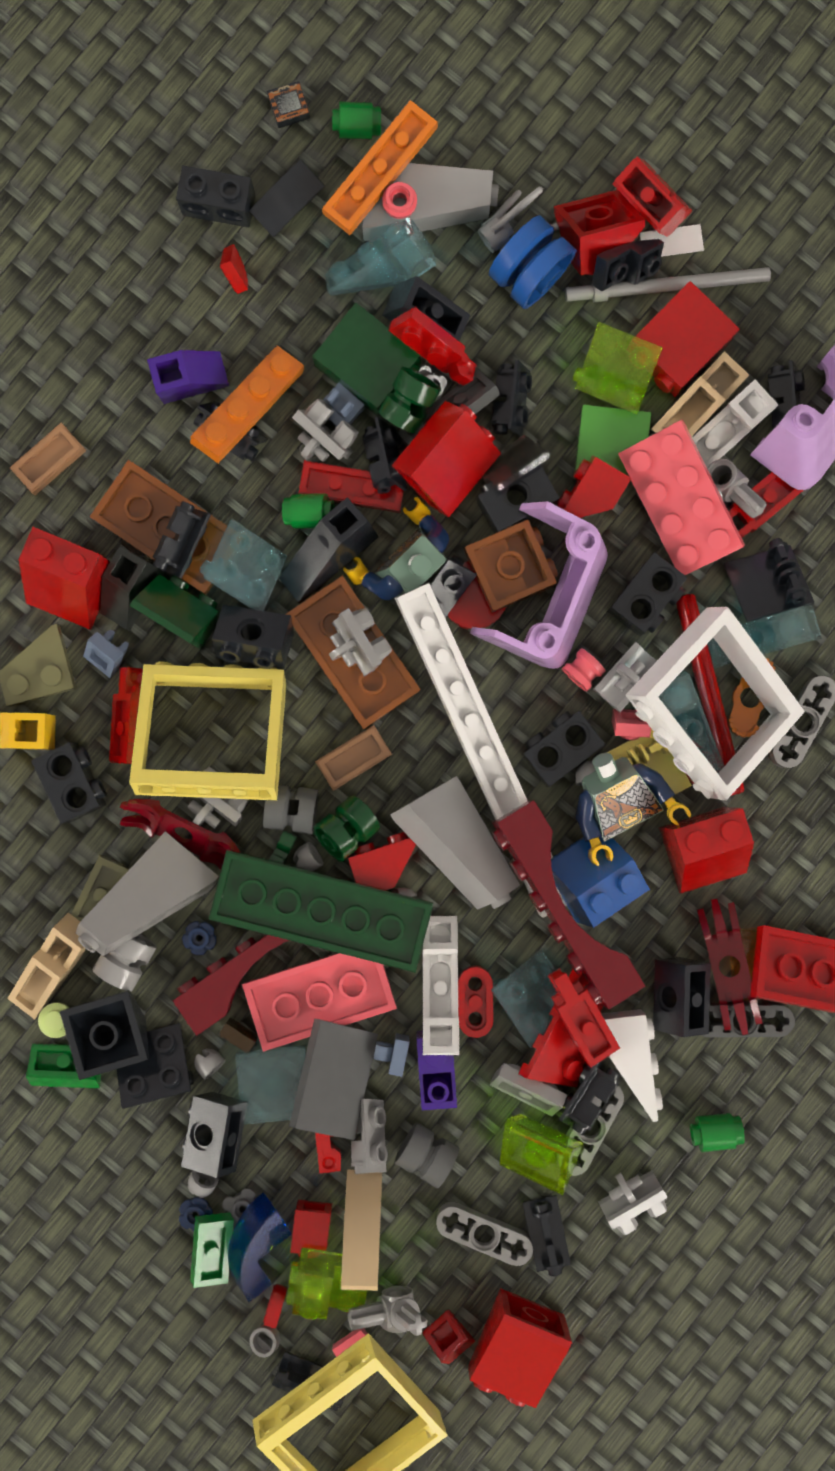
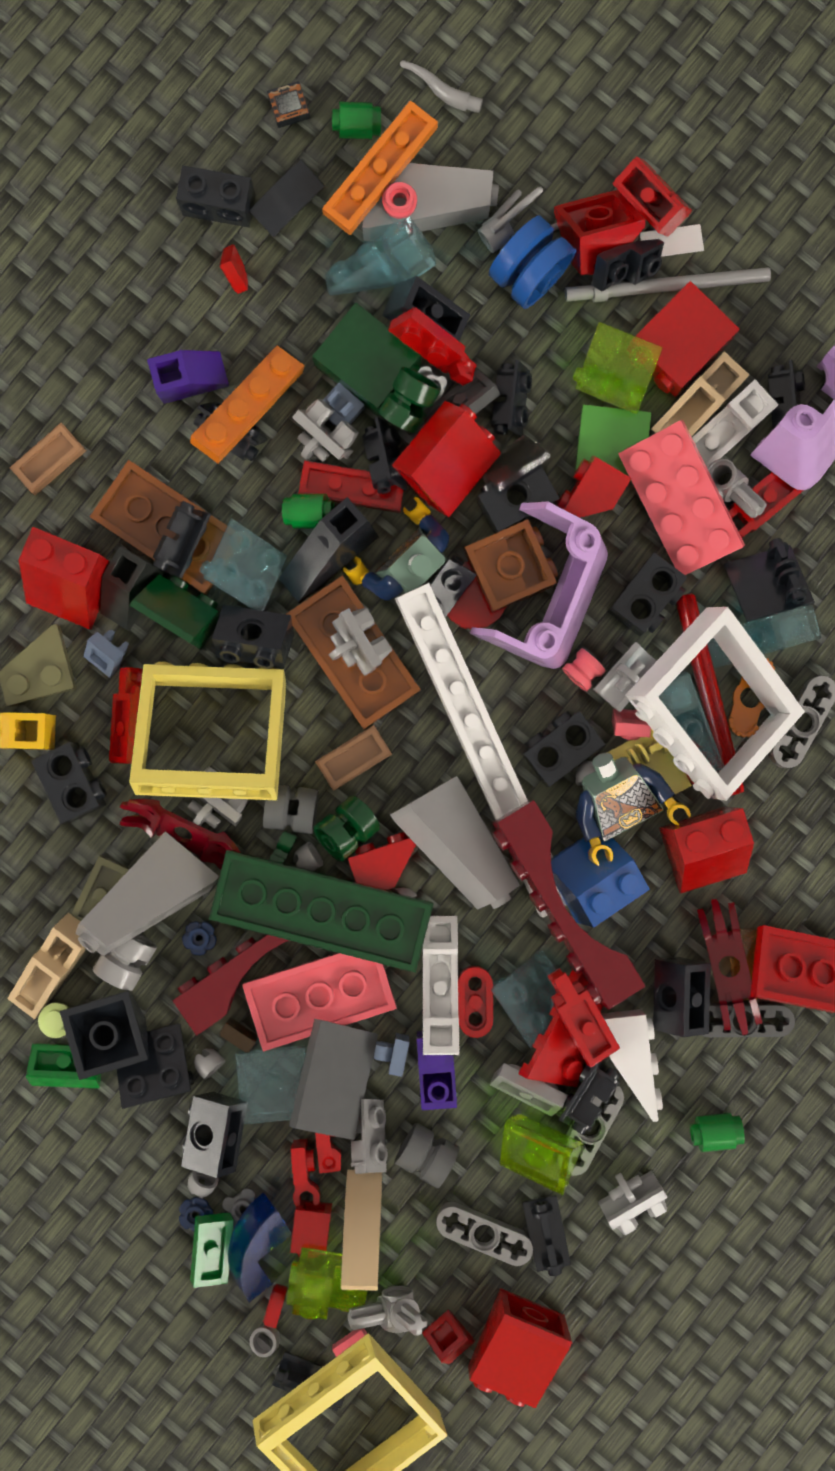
(302, 1163): none -> red plate
(451, 96): none -> light grey animal

